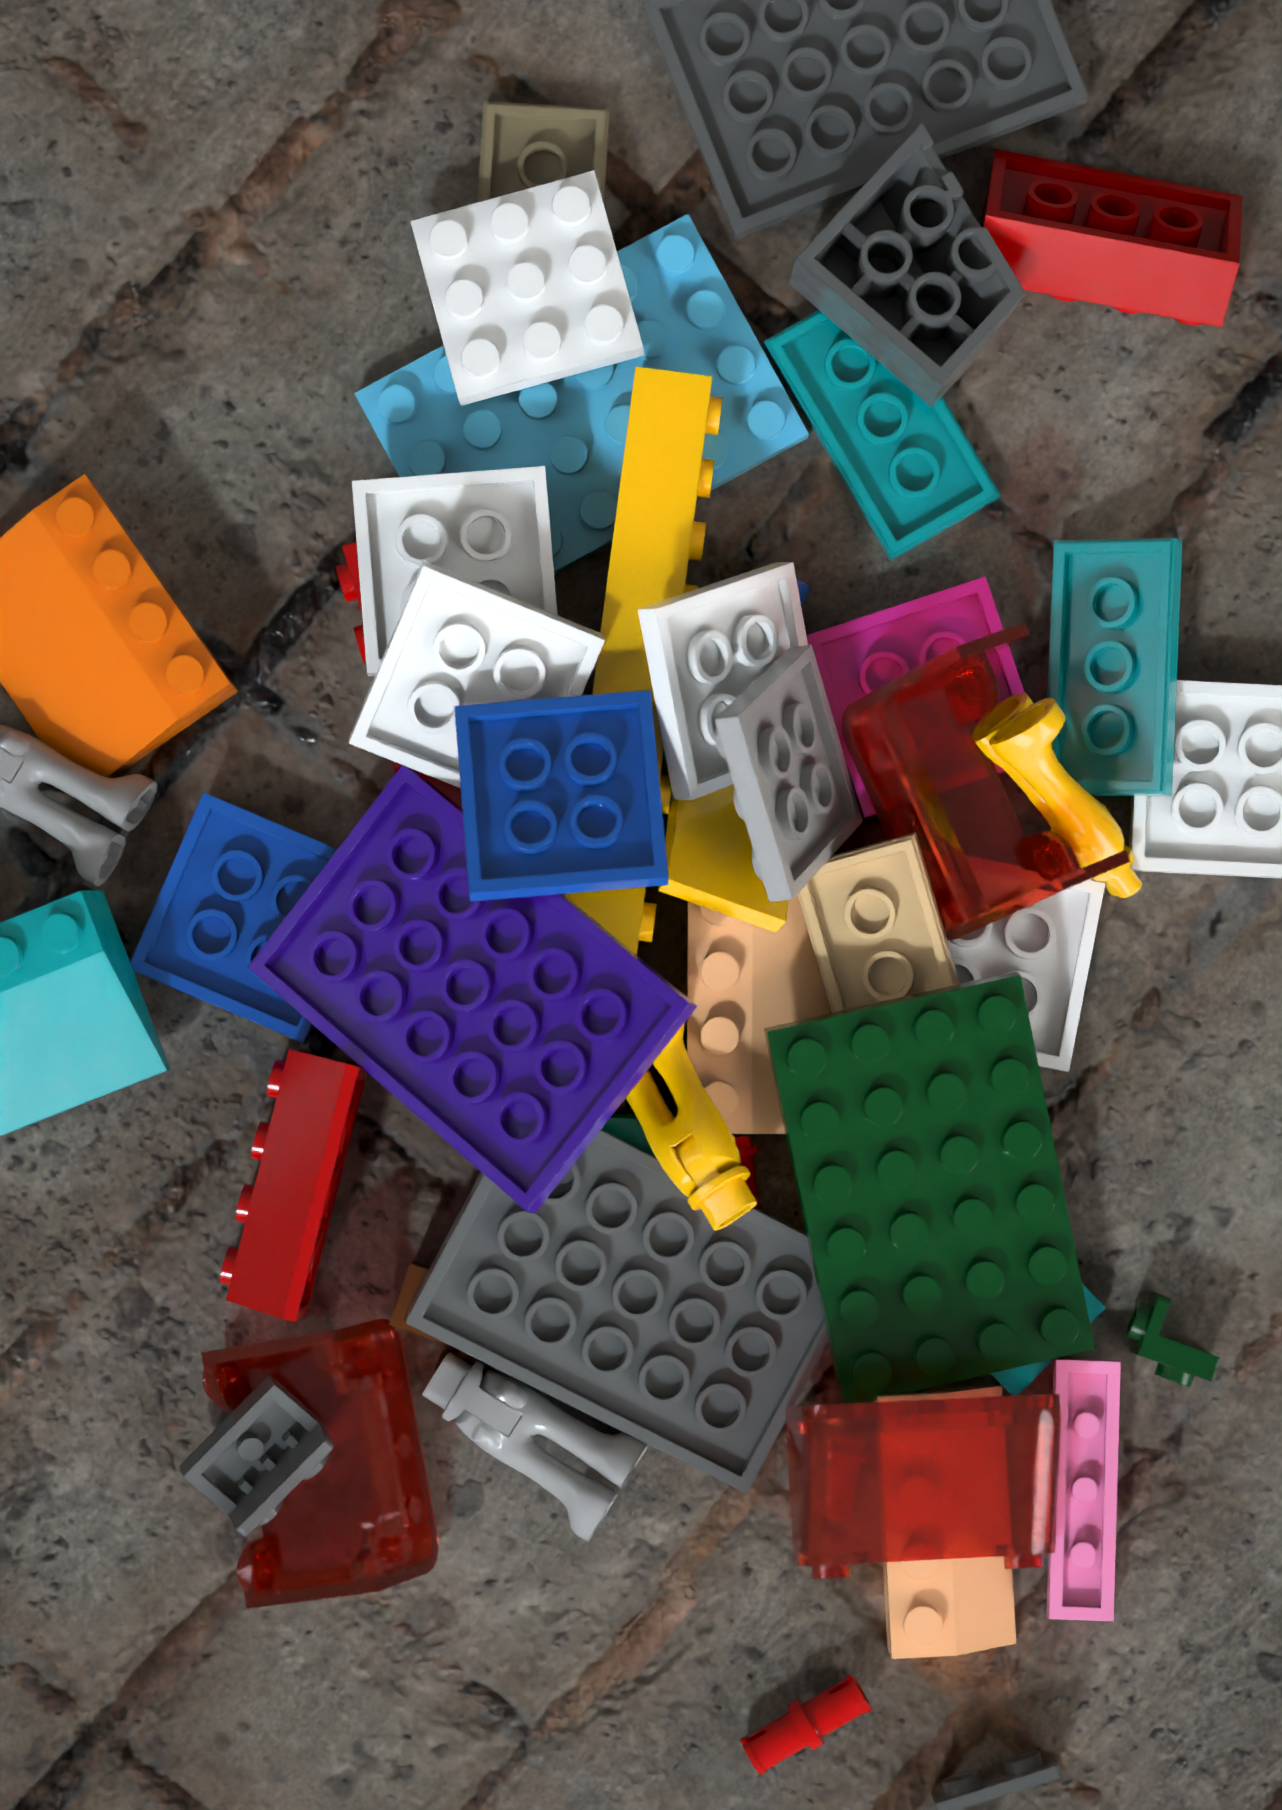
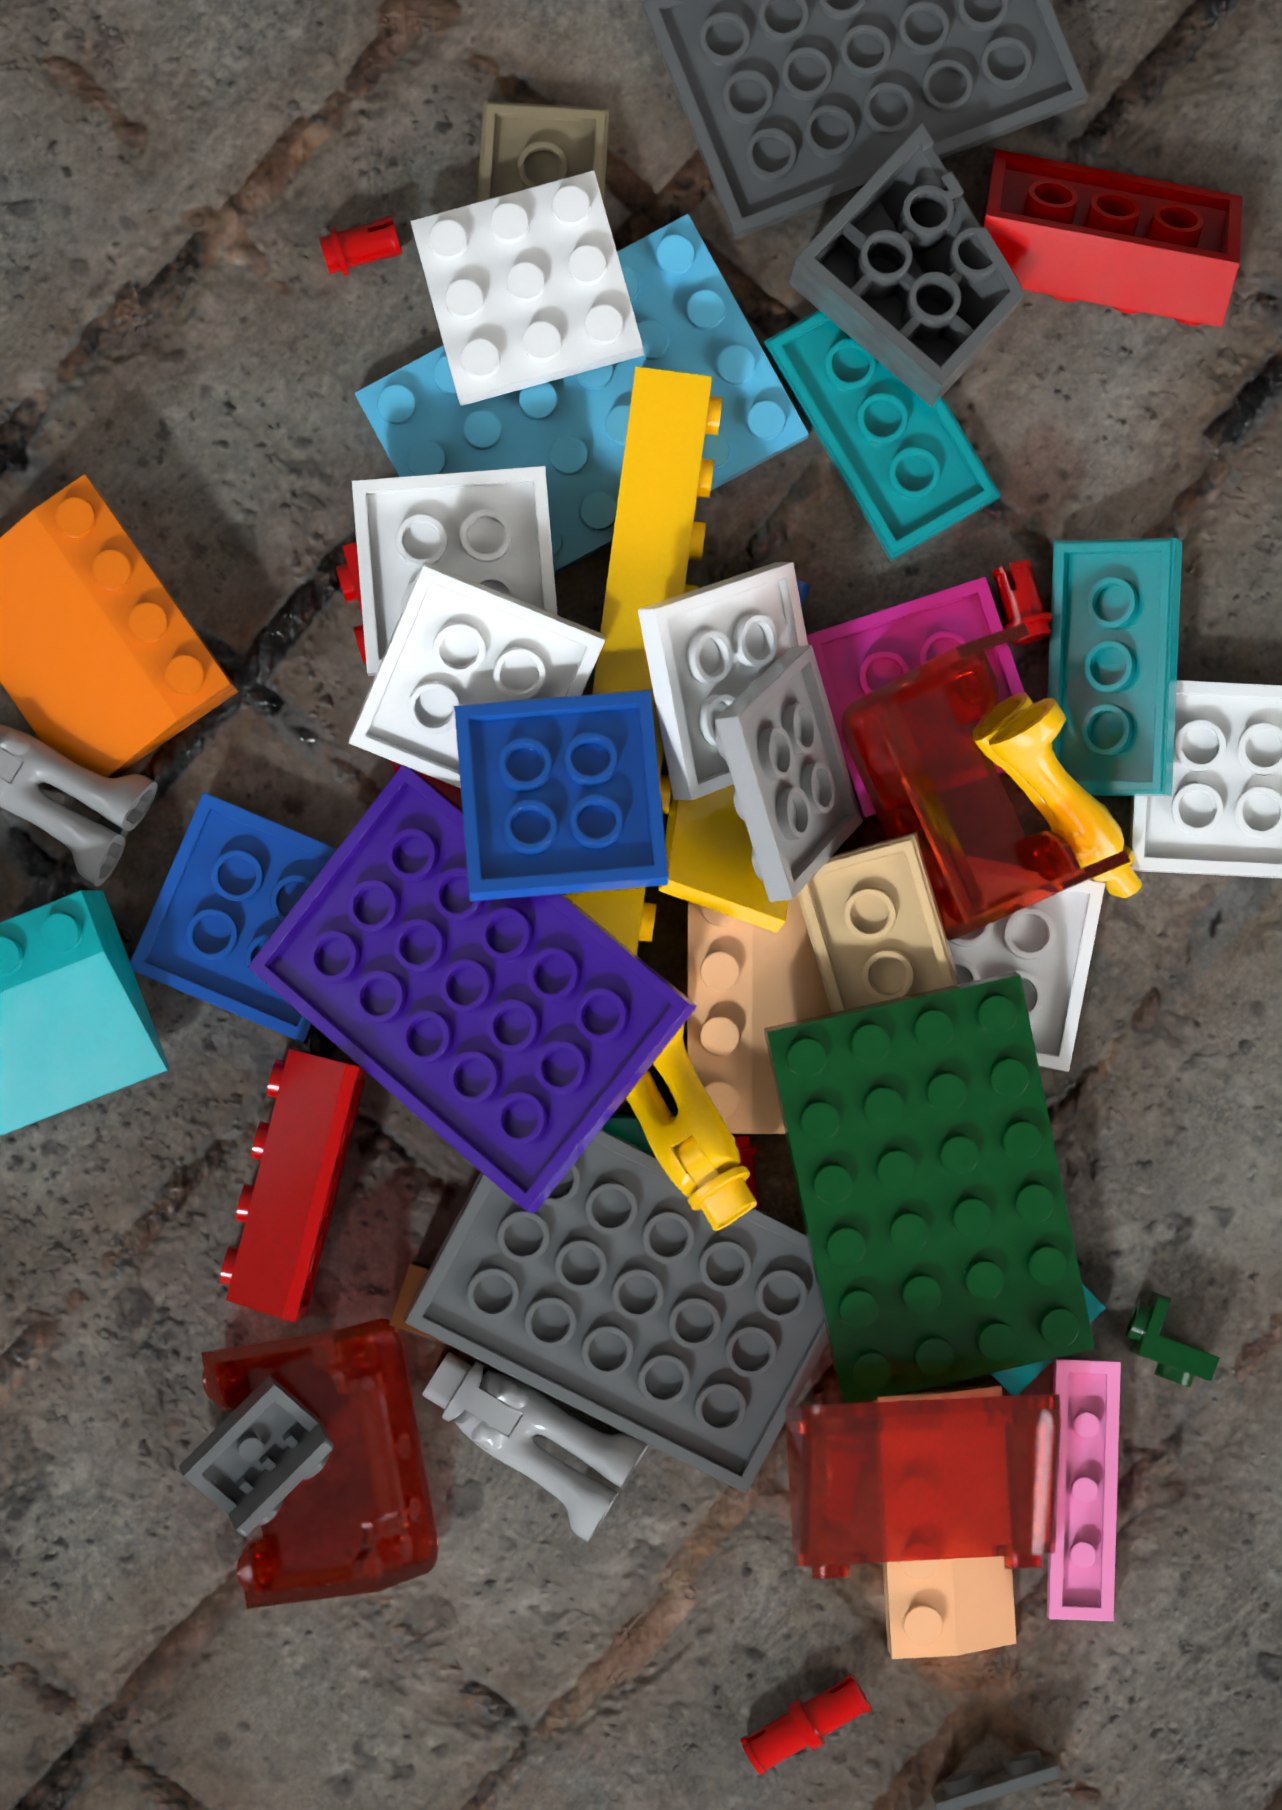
(360, 245): none -> red pin
(1022, 601): none -> red pin

